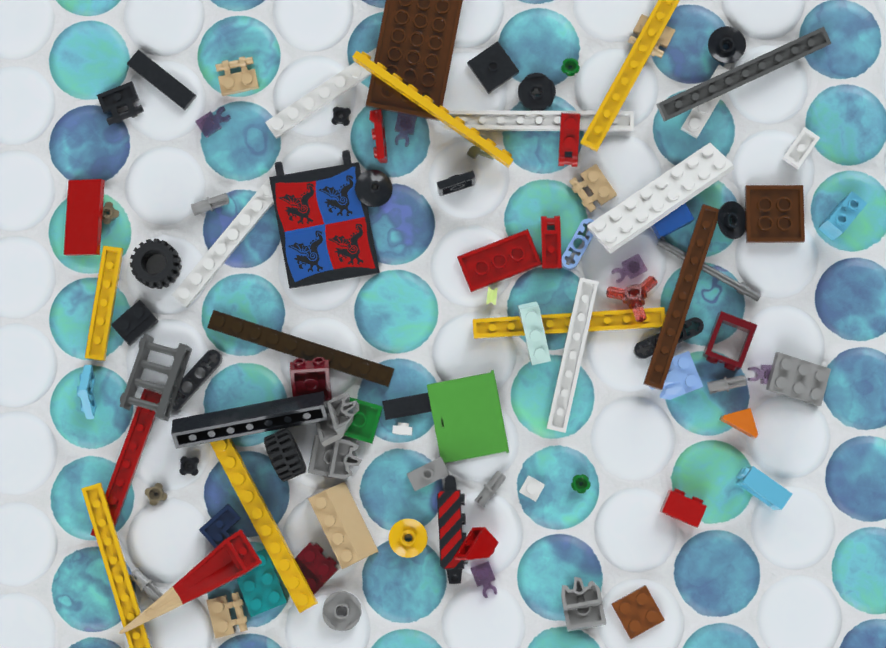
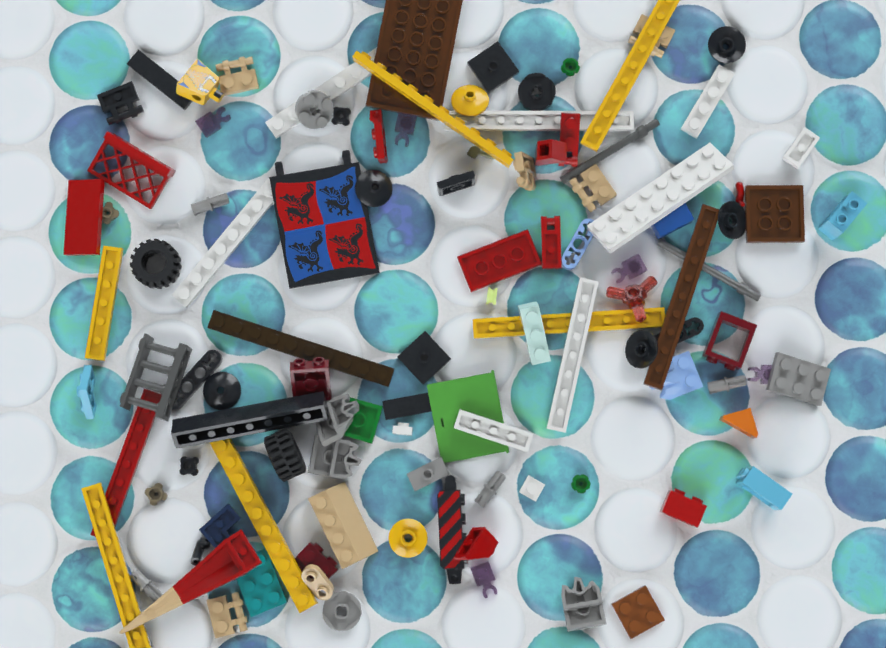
(134, 154): none -> red fence
(134, 322): black plate -> none
(198, 551): none -> black arm
(199, 84): none -> yellow torso
(231, 392): none -> black dish
(318, 583): none -> tan plate
(320, 118): none -> light grey plate
(424, 358): none -> black plate
(469, 100): none -> yellow dish
(493, 430): none -> white plate
(525, 166): none -> tan plate
(550, 152): none -> red slope
(636, 352): none -> black dish
(640, 132): none -> dark grey bar
(740, 194): none -> red piece
(743, 74): dark grey plate -> none

